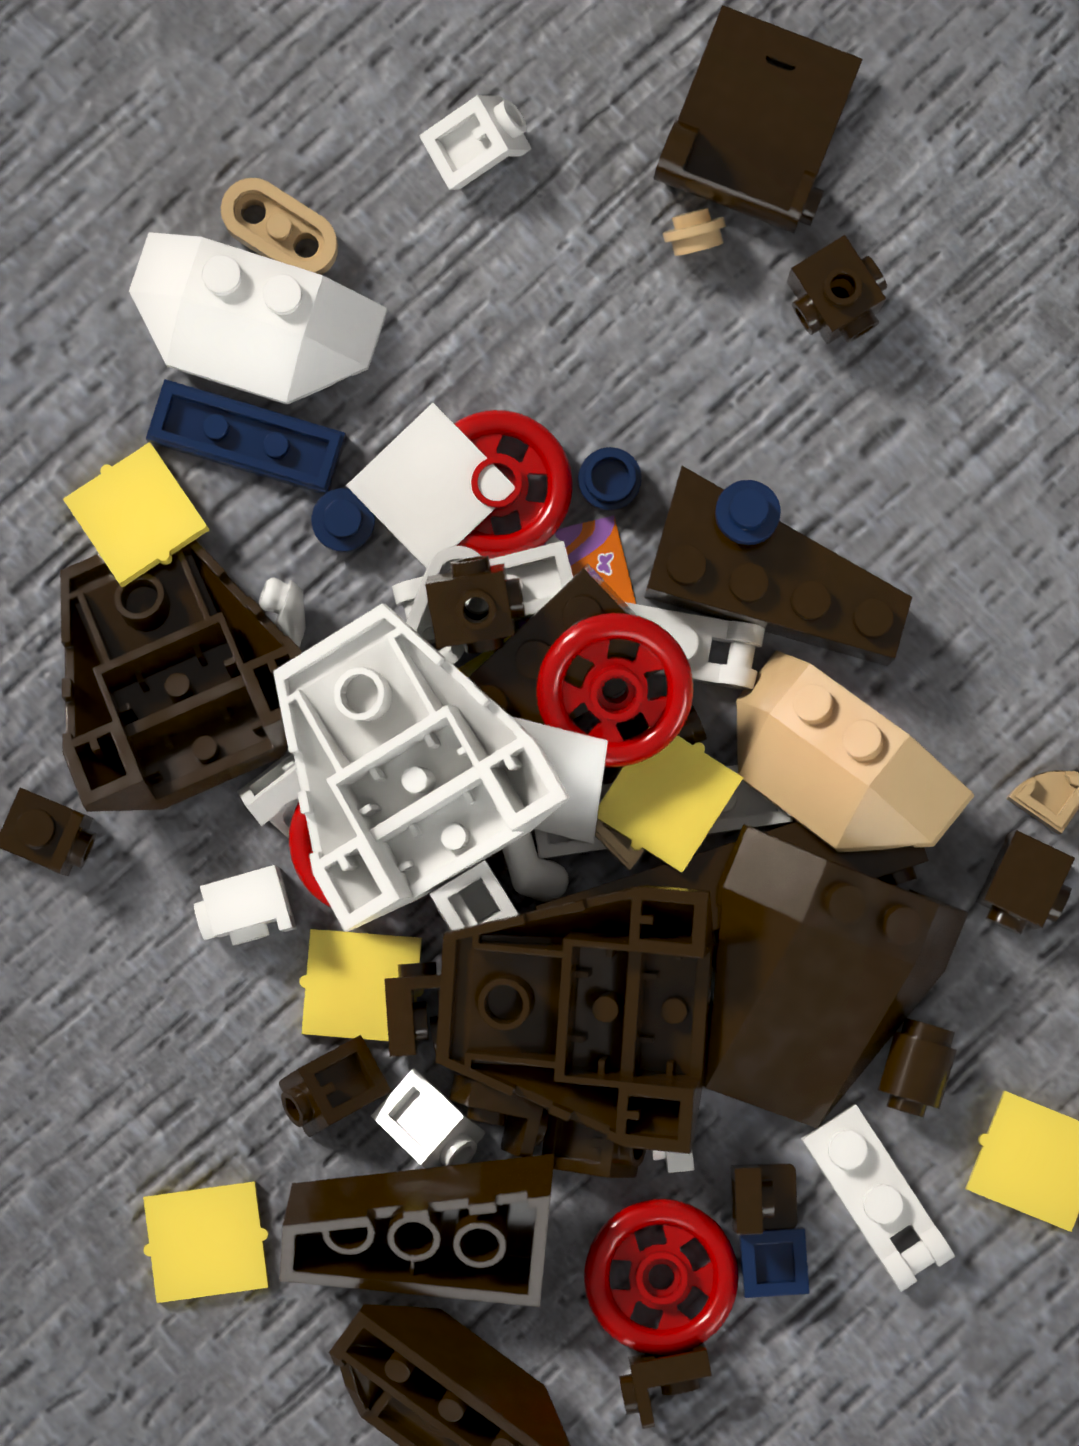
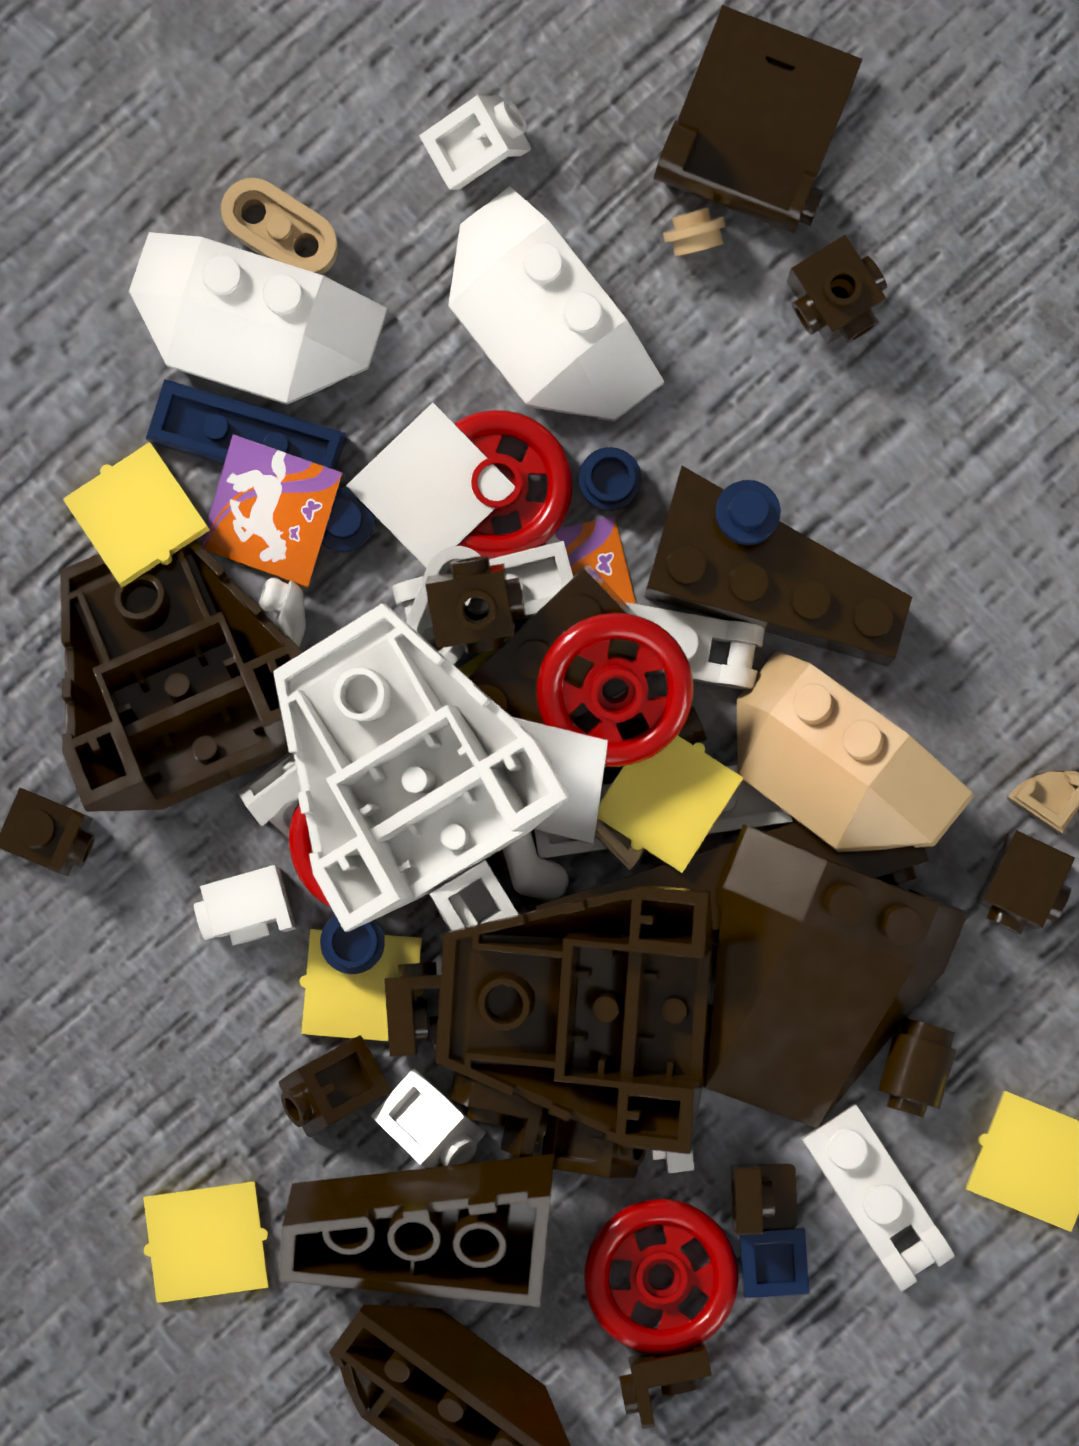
(271, 510): none -> sticker
(352, 950): none -> dark blue plate
(545, 315): none -> white wedge

